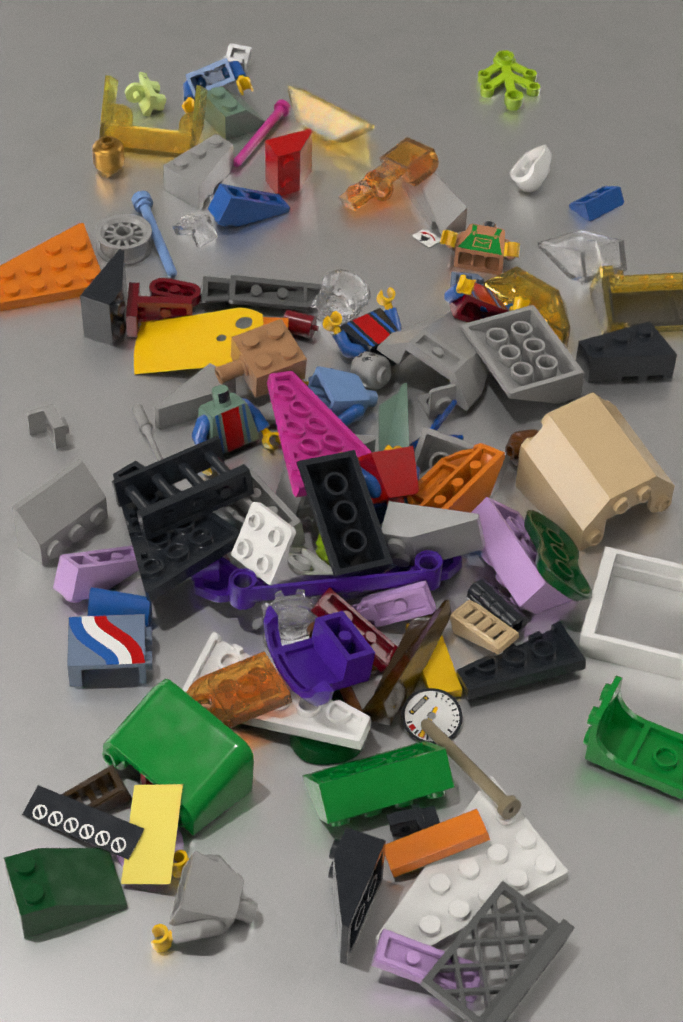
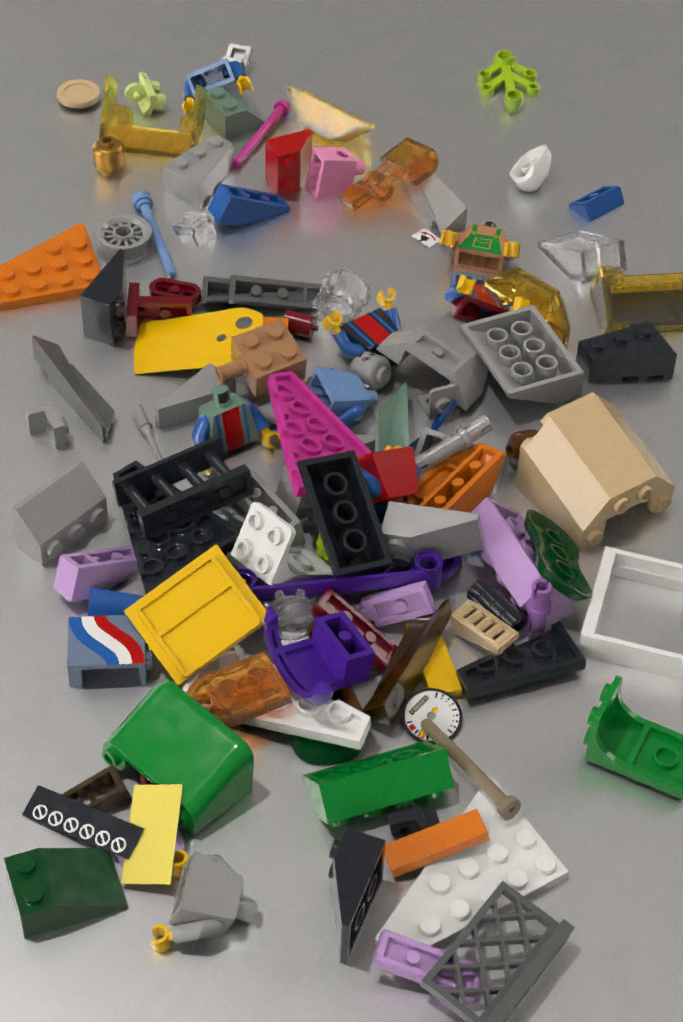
(74, 388): none -> dark grey wedge
(78, 93): none -> tan piece
(197, 615): none -> yellow piece
(331, 171): none -> bright pink torso
(460, 439): none -> light grey pin
(538, 605): none -> medium lavender pin

